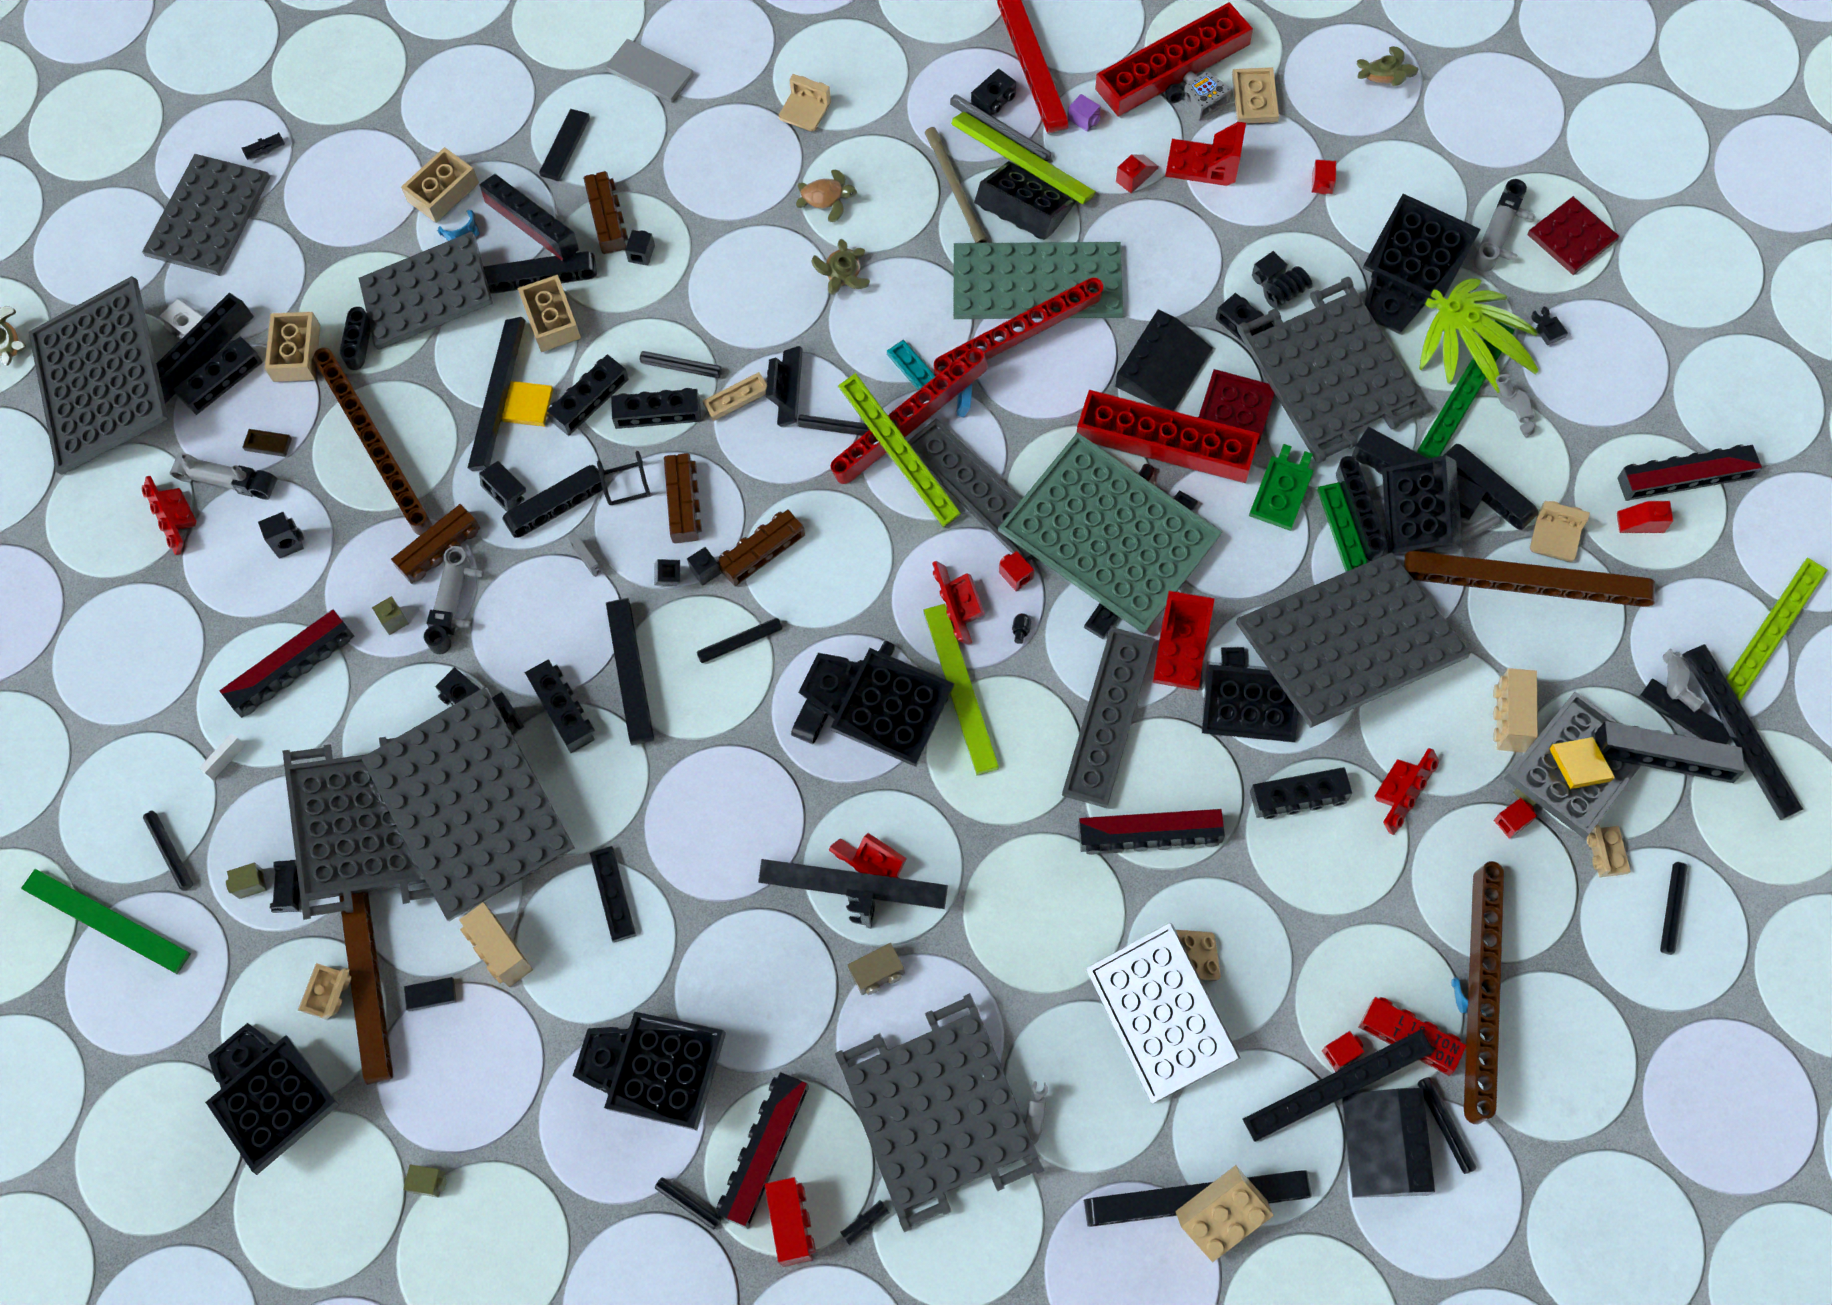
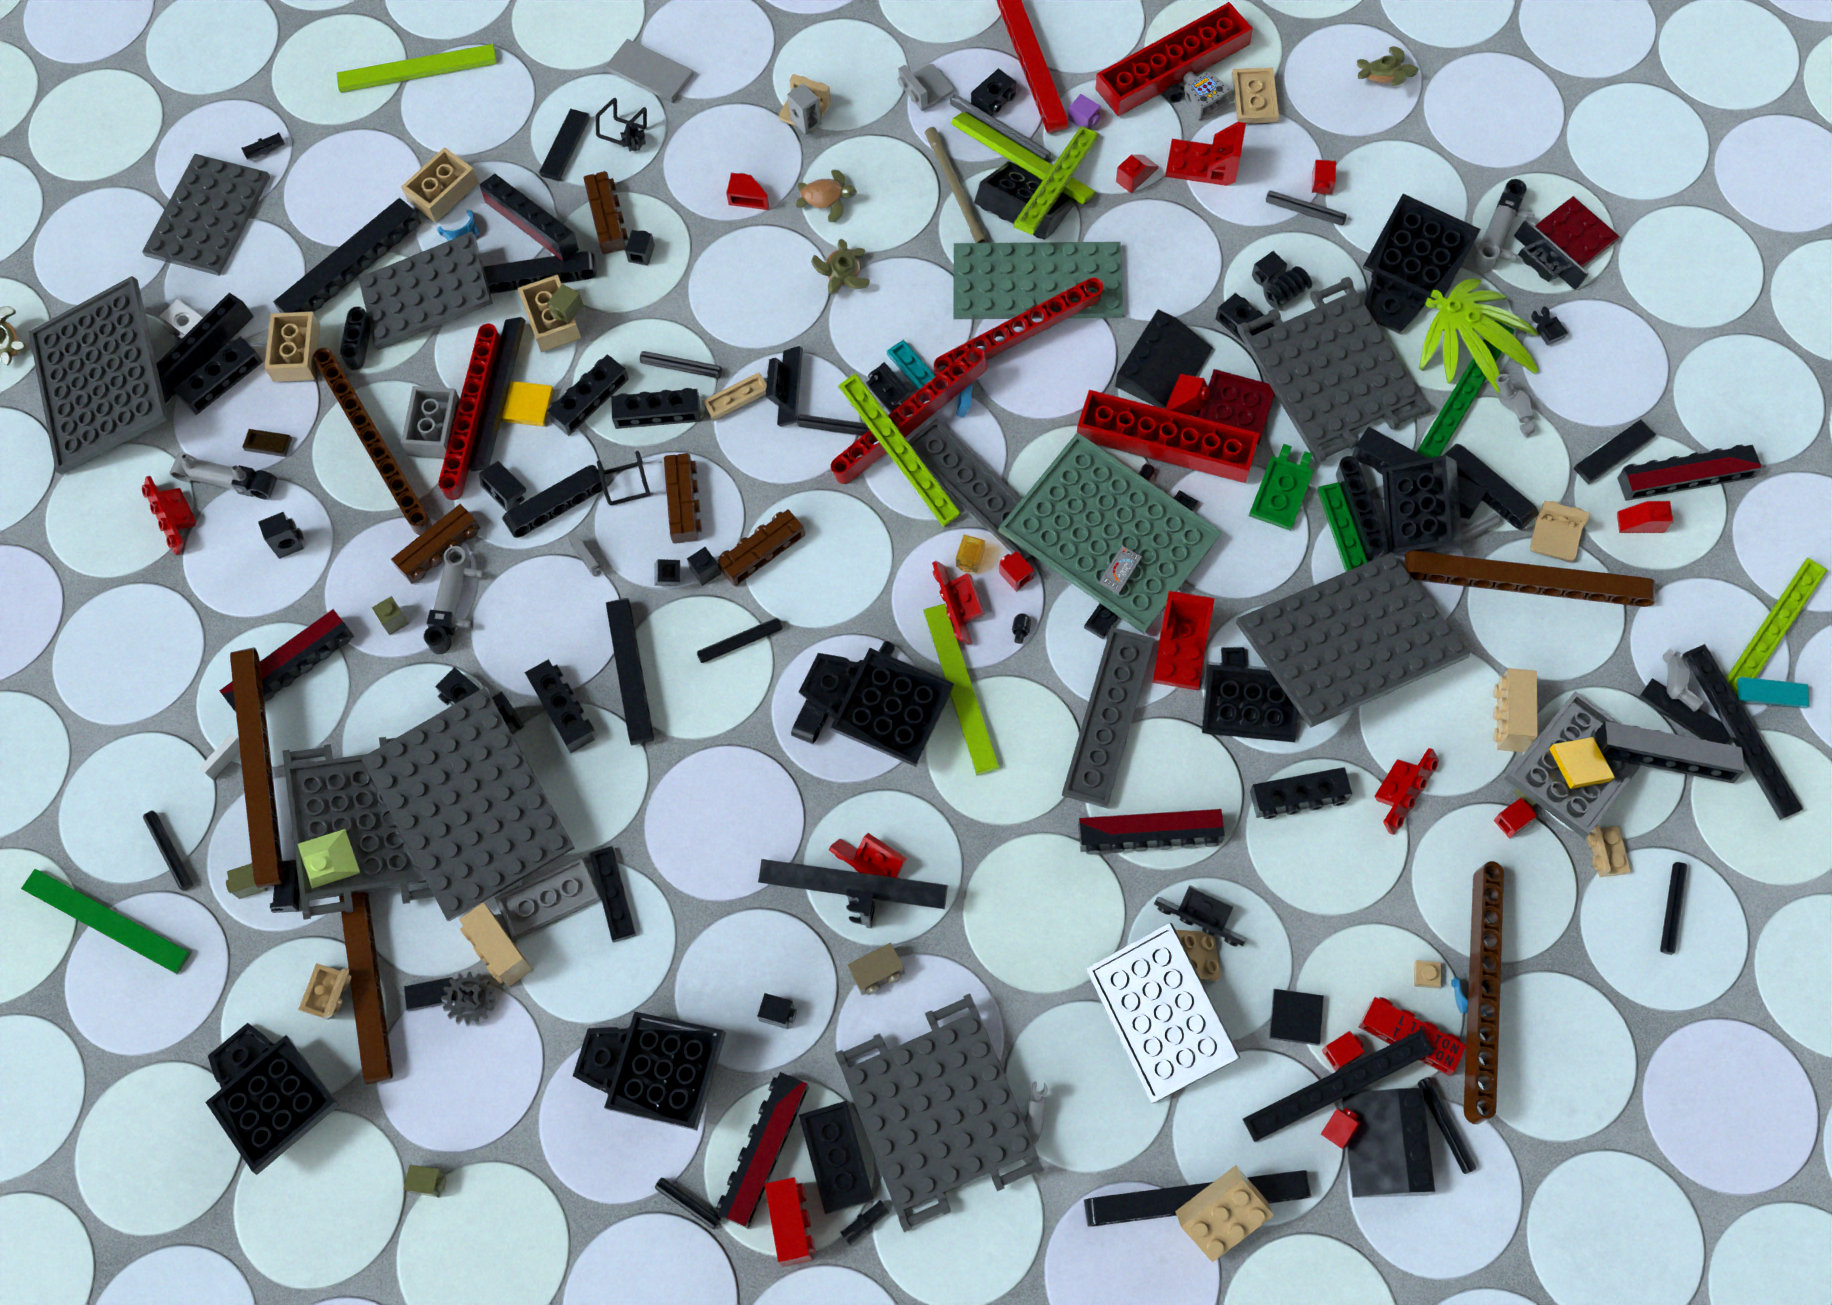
(256, 768): none -> reddish brown beam
(328, 858): none -> yellowish green slope
(349, 259): none -> black brick
(416, 68): none -> lime tile
(429, 421): none -> light grey brick
(465, 419): none -> red beam
(475, 991): none -> dark grey gear
(547, 898): none -> light grey tile
(565, 303): none -> olive brick
(627, 128): none -> black piece
(637, 138): none -> black gear
(746, 192): none -> red slope
(776, 1011): none -> black brick
(804, 108): none -> light grey brick
(836, 1157): none -> black plate
(887, 387): none -> black hinge
(925, 85): none -> light grey bracket
(970, 553): none -> clear yellow brick
(1056, 180): none -> lime tile
(1120, 570): none -> light grey tile
(1188, 394): none -> red slope
(1203, 911): none -> black bracket
(1296, 1017): none -> black tile
(1306, 207): none -> black axle
(1341, 1127): none -> red brick
(1427, 974): none -> tan plate
(1547, 257): none -> black bracket
(1614, 451): none -> black tile
(1773, 692): none -> teal tile

